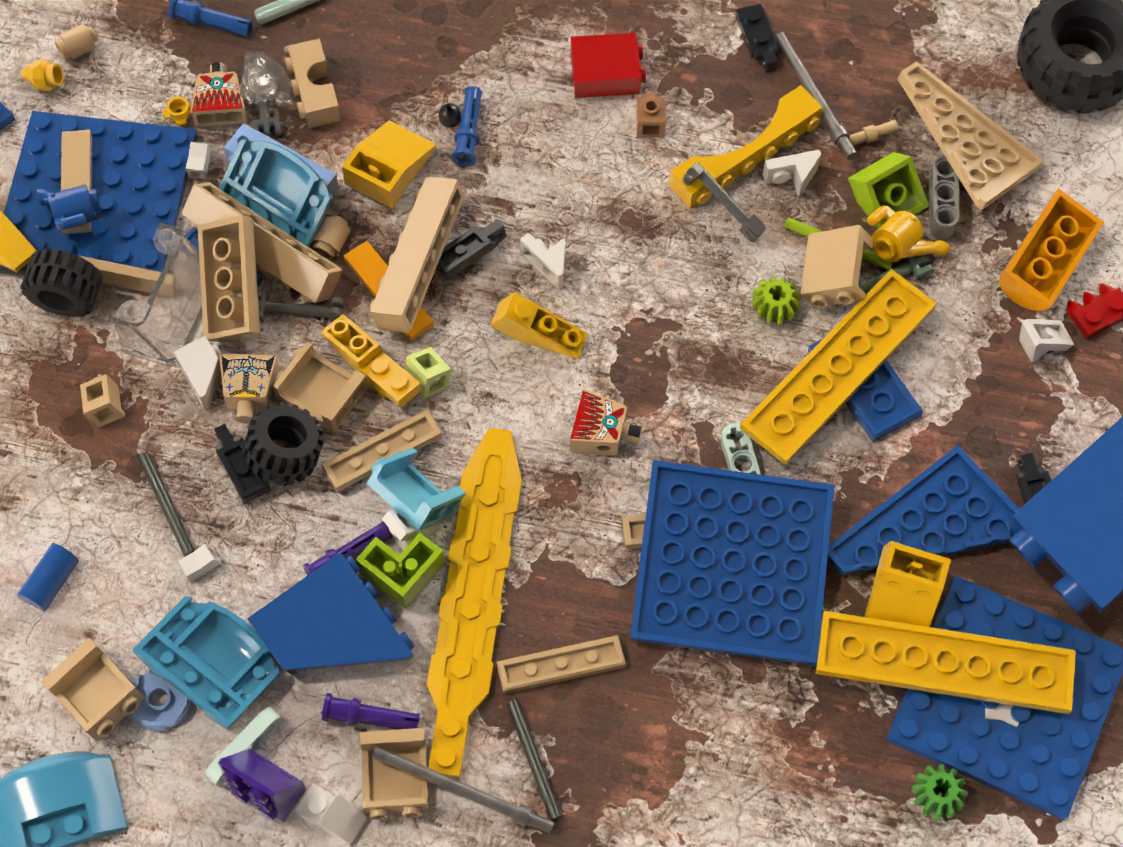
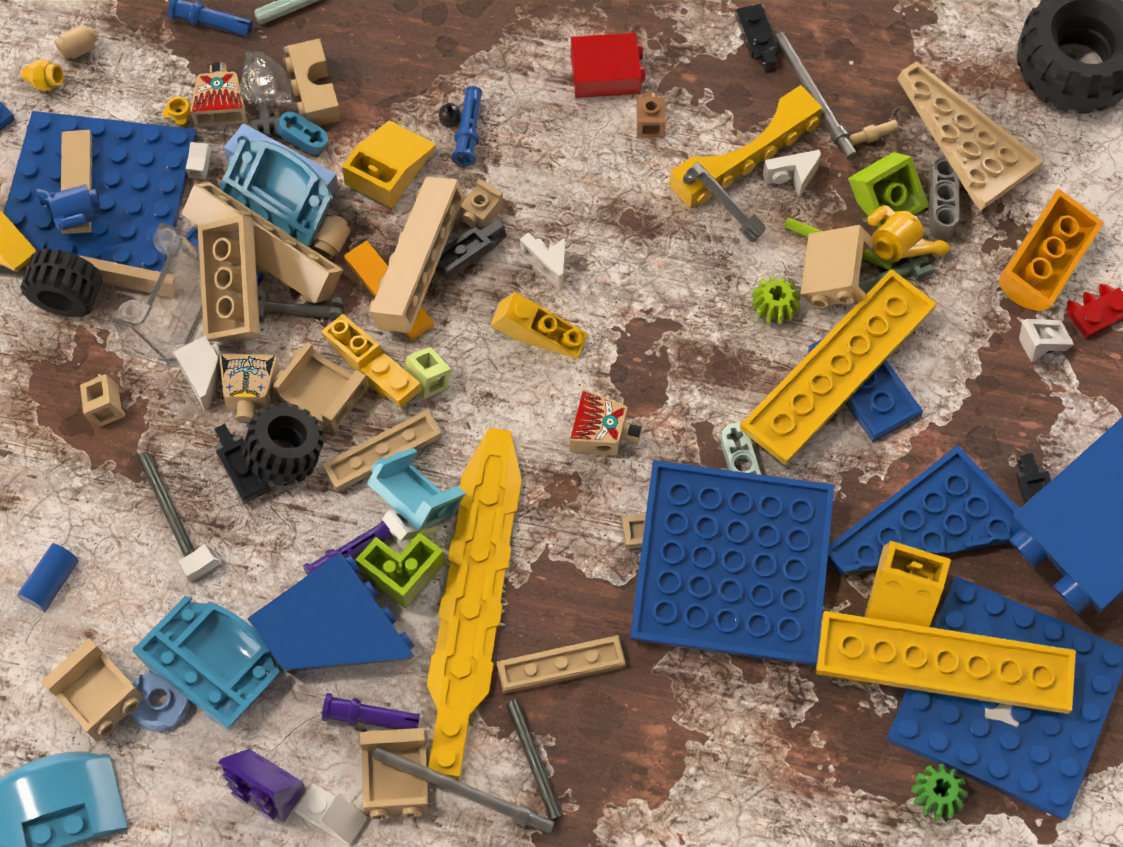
(251, 737): light aqua beam -> none
(302, 133): none -> dark azure beam
(481, 205): none -> tan brick

